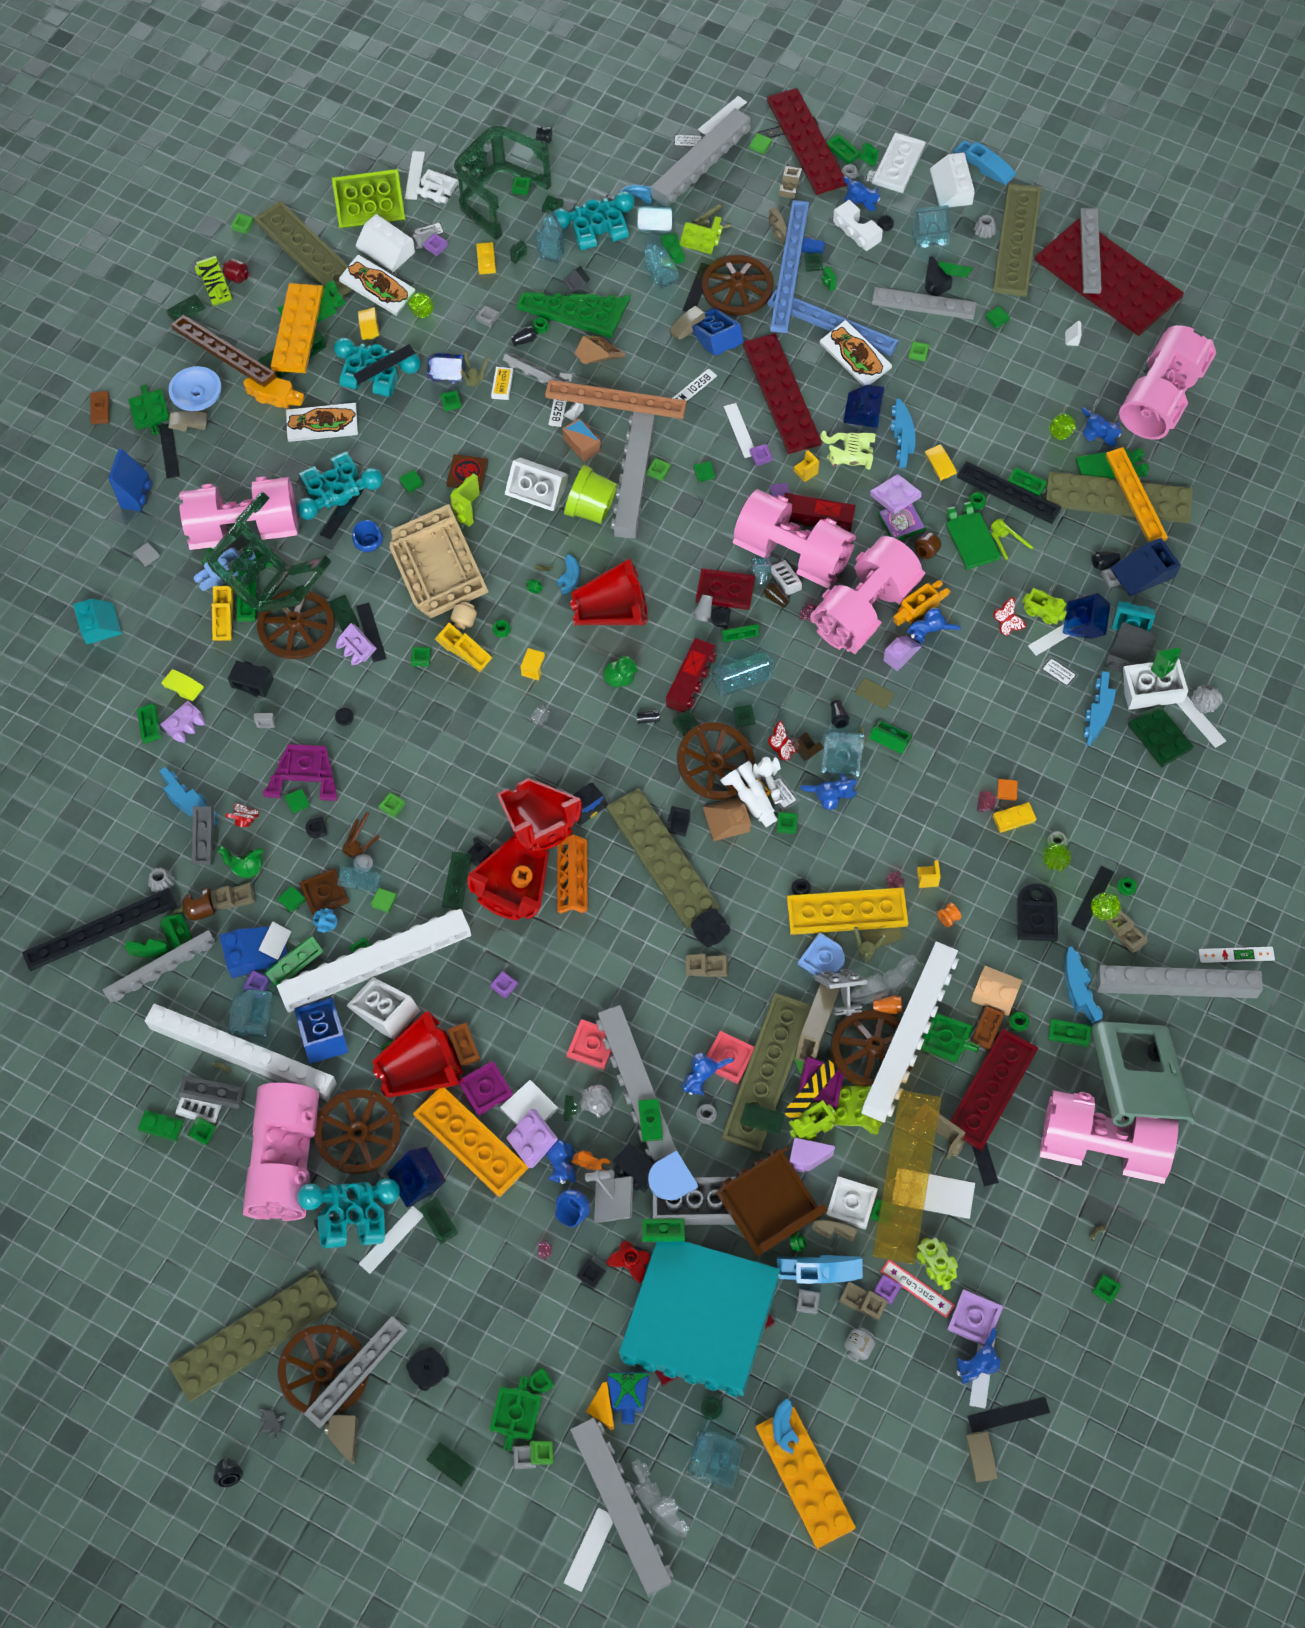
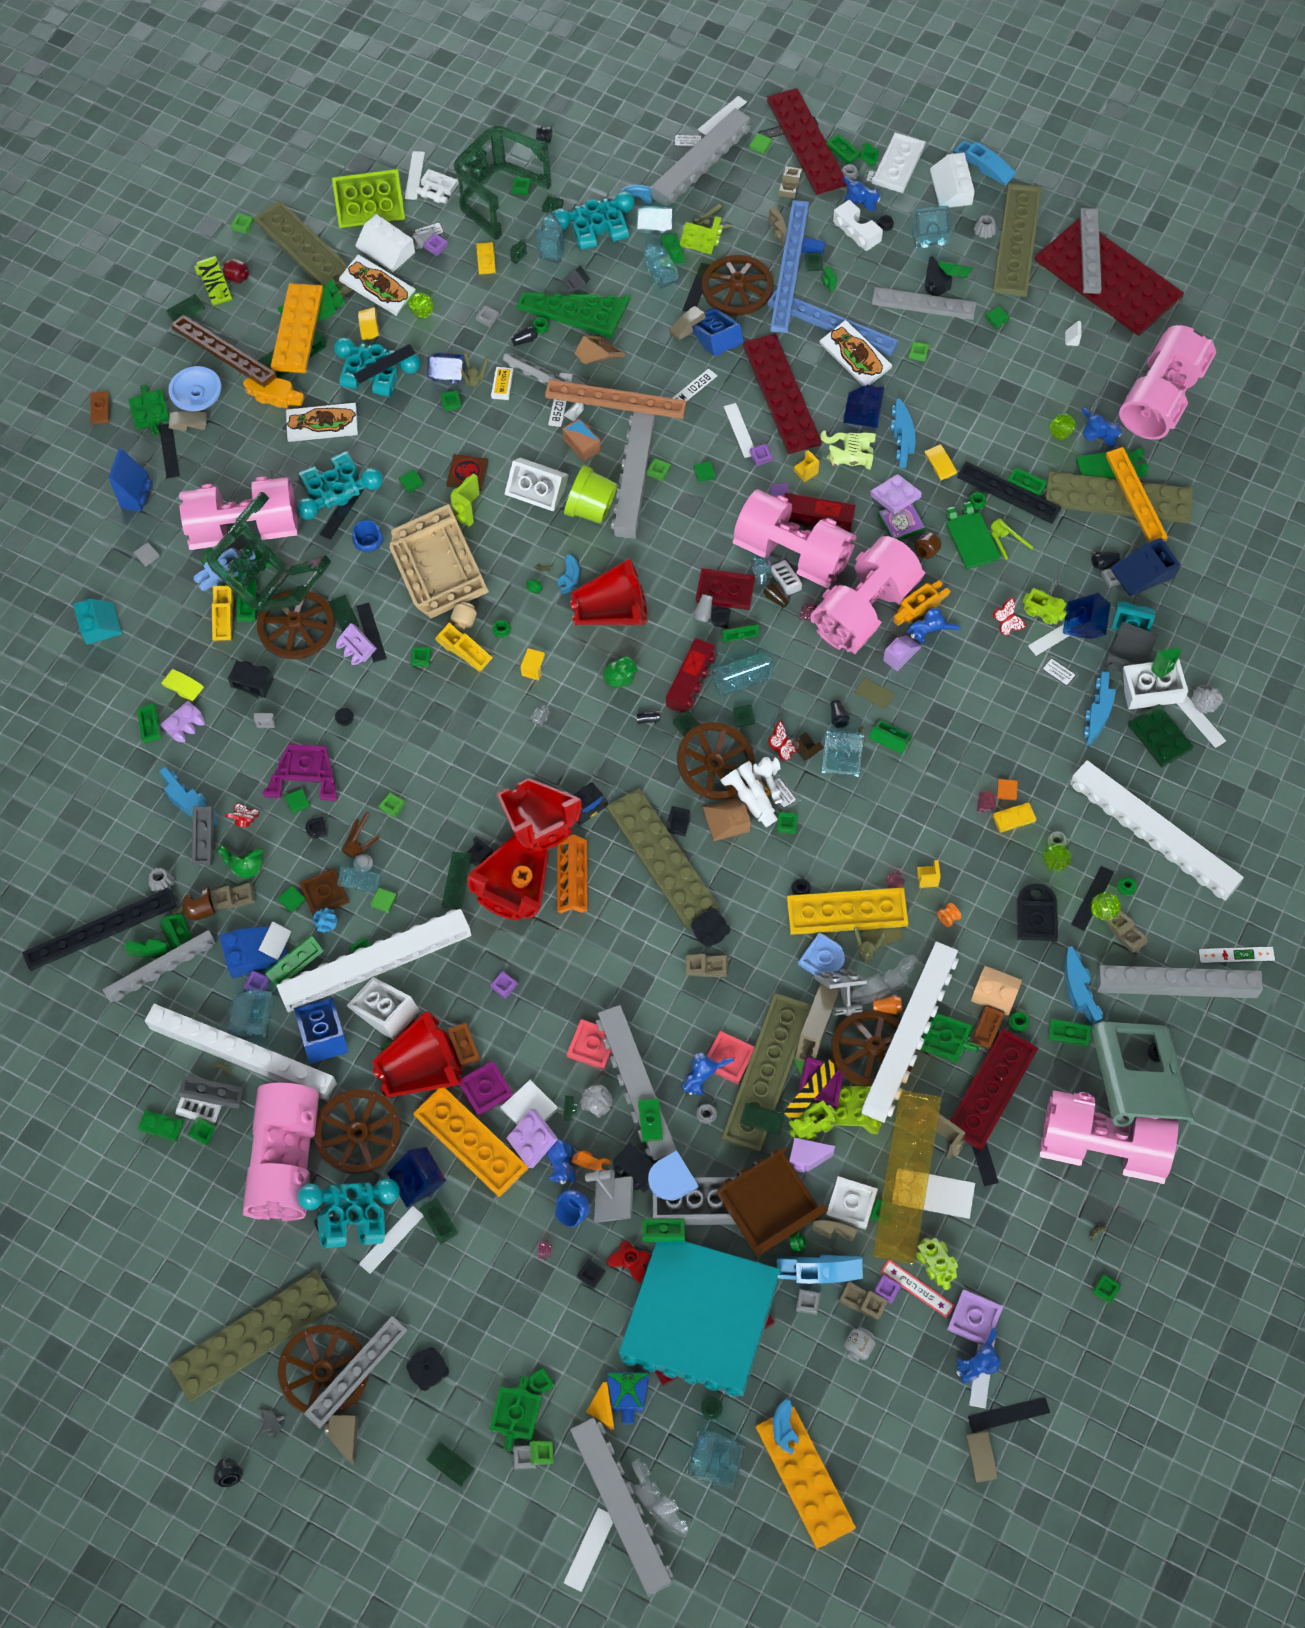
(831, 792): blue animal -> none
(1156, 831): none -> white brick

